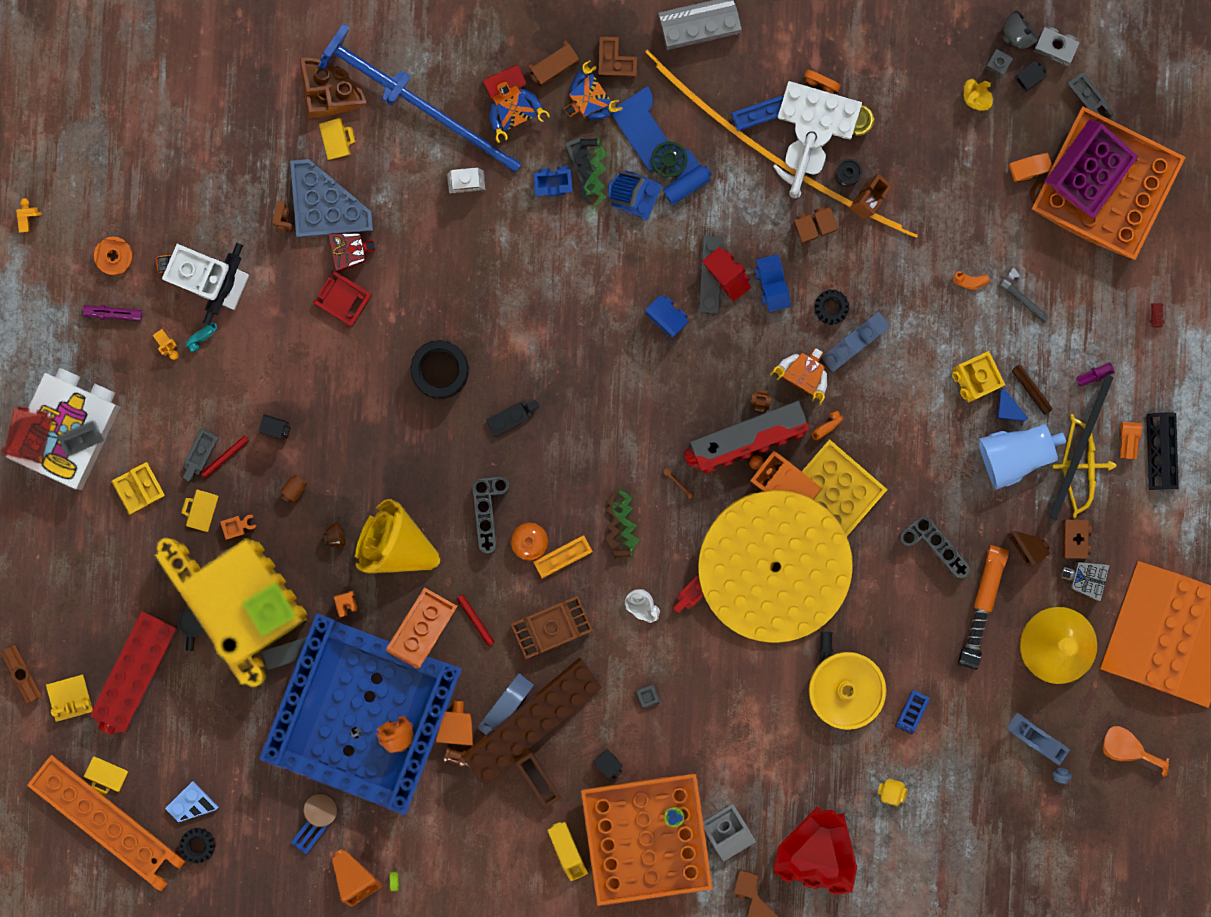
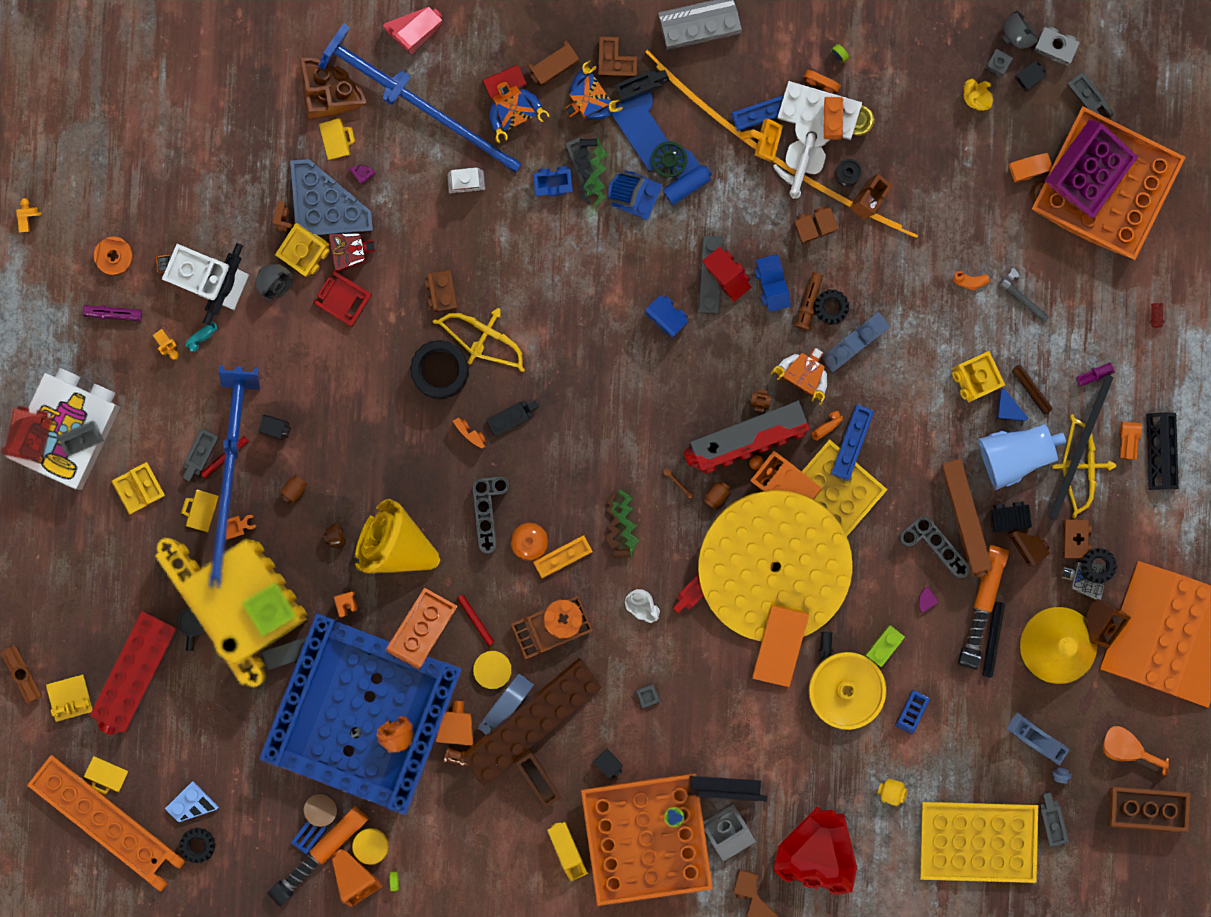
(238, 381): none -> blue piece
(273, 281): none -> dark grey cylinder
(303, 250): none -> yellow plate
(320, 854): none -> piece
(362, 173): none -> magenta tile
(370, 846): none -> yellow head
(414, 28): none -> coral slope
(441, 290): none -> dark orange bracket
(474, 437): none -> orange slope
(478, 347): none -> yellow piece
(492, 669): none -> yellow tile
(552, 616): none -> orange plate
(641, 85): none -> black hinge
(717, 495): none -> dark orange brick
(725, 788): none -> black fence
(767, 139): none -> light orange plate
(780, 645): none -> orange tile
(806, 310): none -> dark orange pin
(833, 118): none -> orange brick
(840, 53): none -> lime tile
(852, 442): none -> blue tile
(884, 645): none -> lime brick
(926, 600): none -> magenta tile
(966, 518): none -> dark orange brick
(979, 842): none -> yellow plate
(993, 639): none -> black axle
(1010, 518): none -> black brick
(1053, 821): none -> dark grey hinge
(1087, 565): none -> black tyre
(1105, 623): none -> reddish brown slope
(1149, 810): none -> dark orange brick

